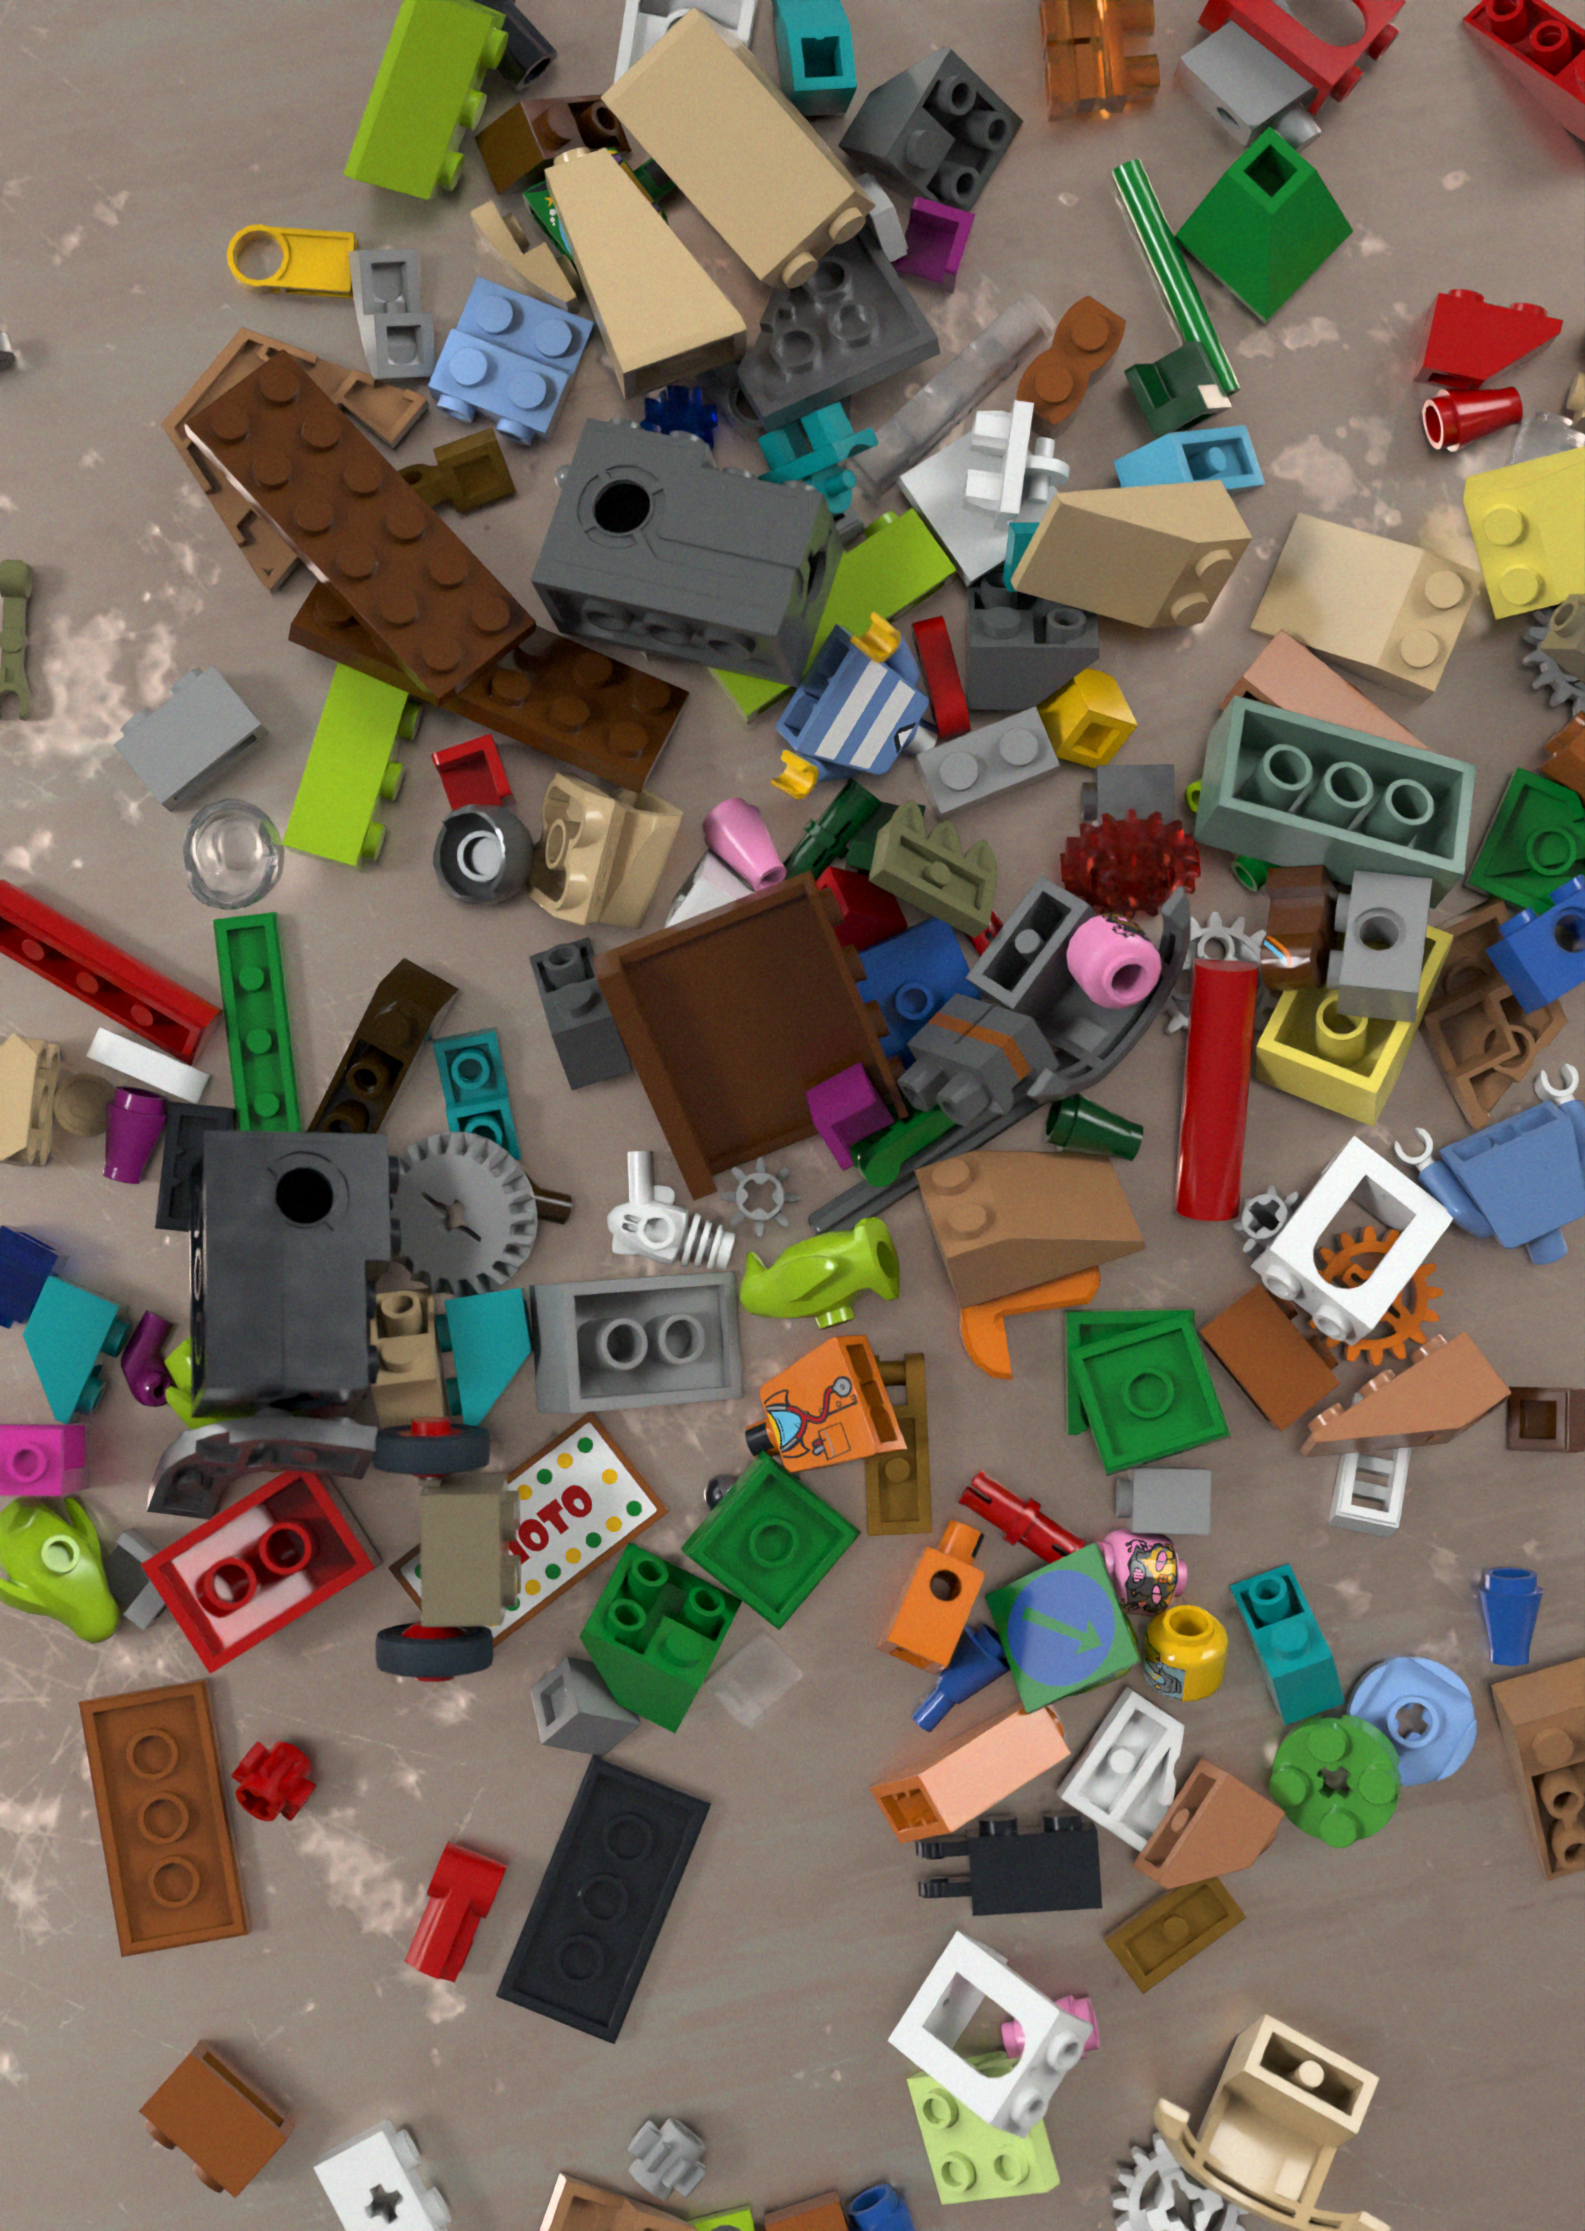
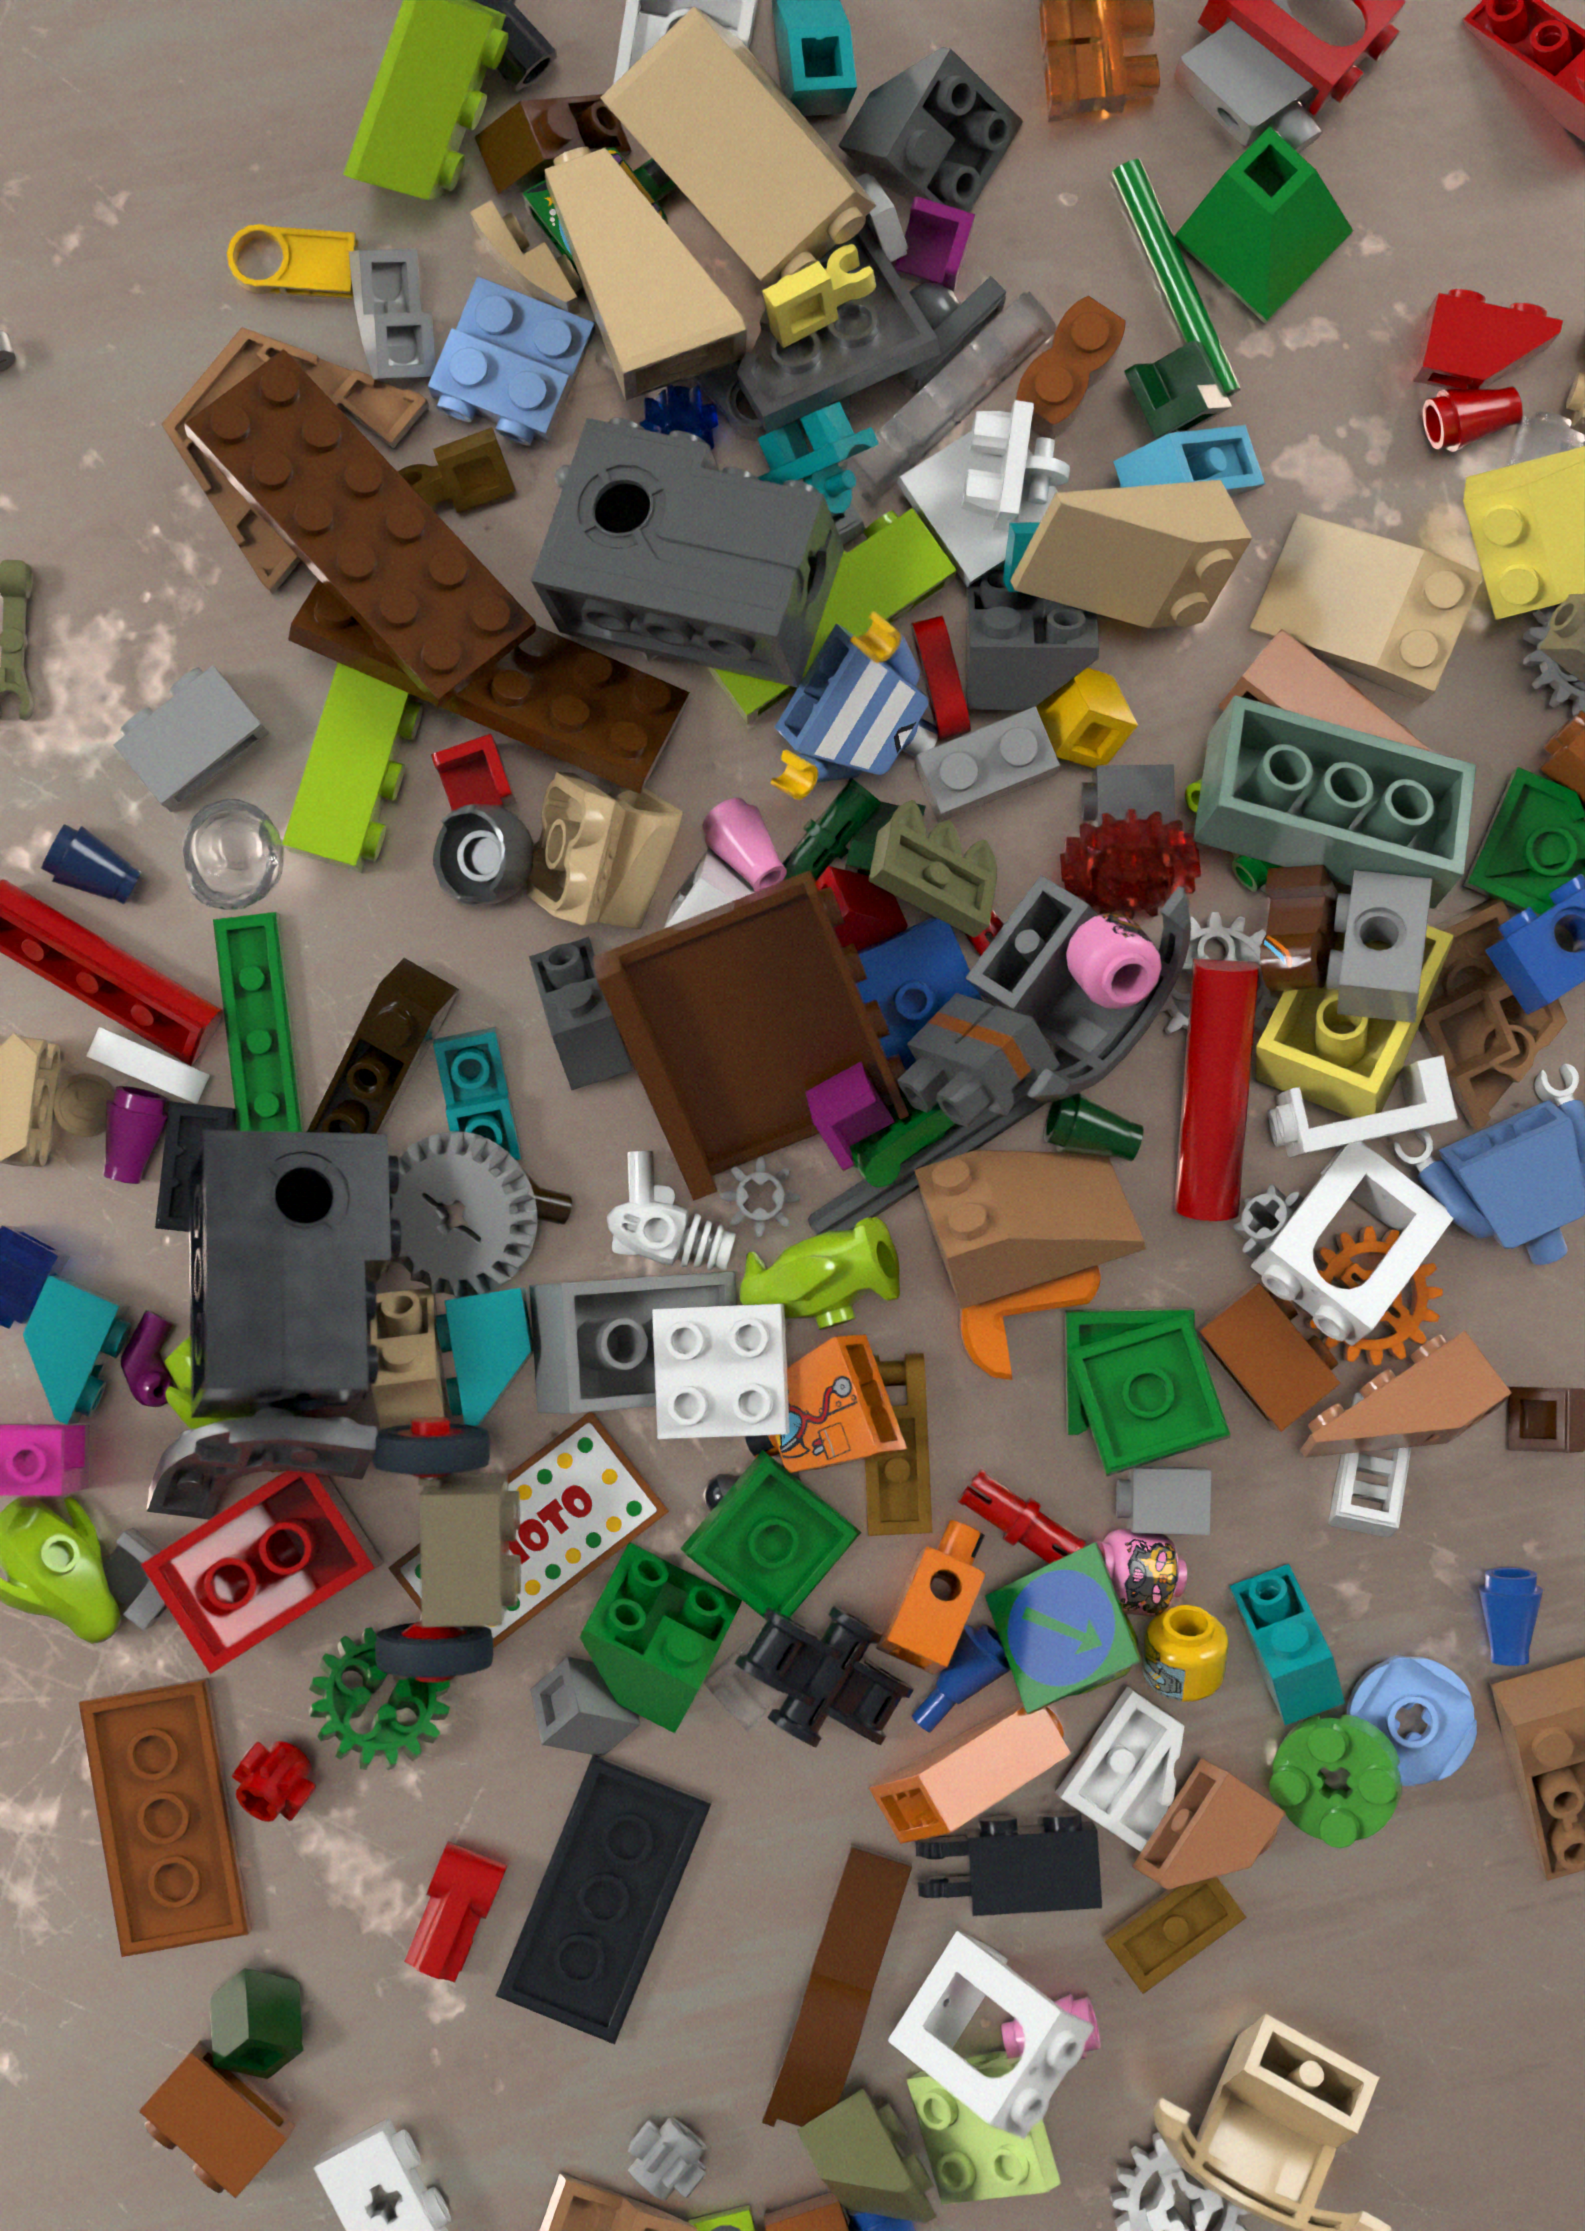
(89, 865): none -> dark blue cone
(256, 2023): none -> dark green panel
(386, 1733): none -> green gear
(721, 1371): none -> white plate
(811, 296): none -> light yellow plate
(824, 1676): none -> black axle
(839, 1987): none -> reddish brown piece
(863, 2161): none -> olive slope
(952, 323): none -> dark grey tile
(1426, 1101): none -> white panel

